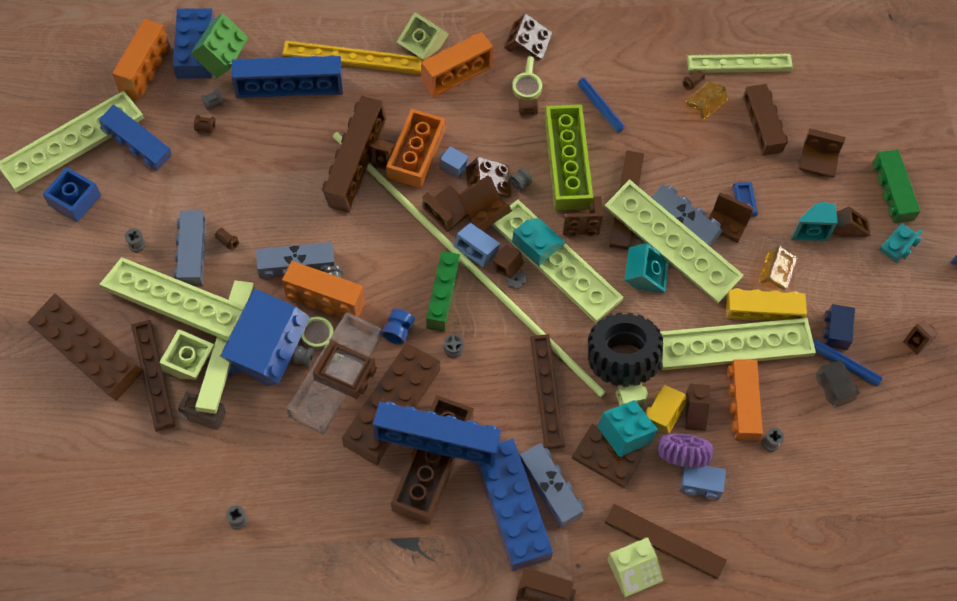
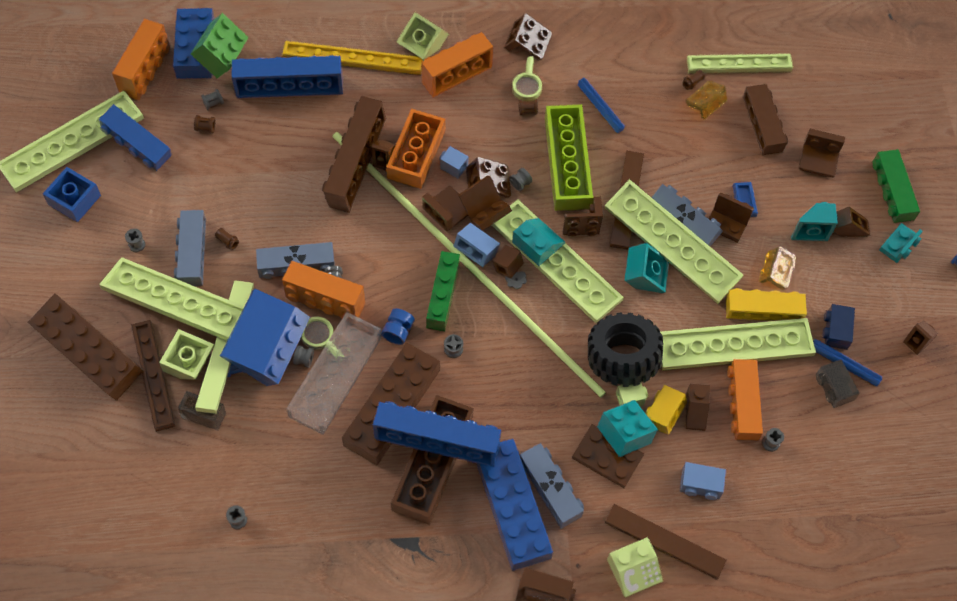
(344, 369): reddish brown window -> none
(547, 392): reddish brown tile -> none
(685, 450): medium lavender gear -> none

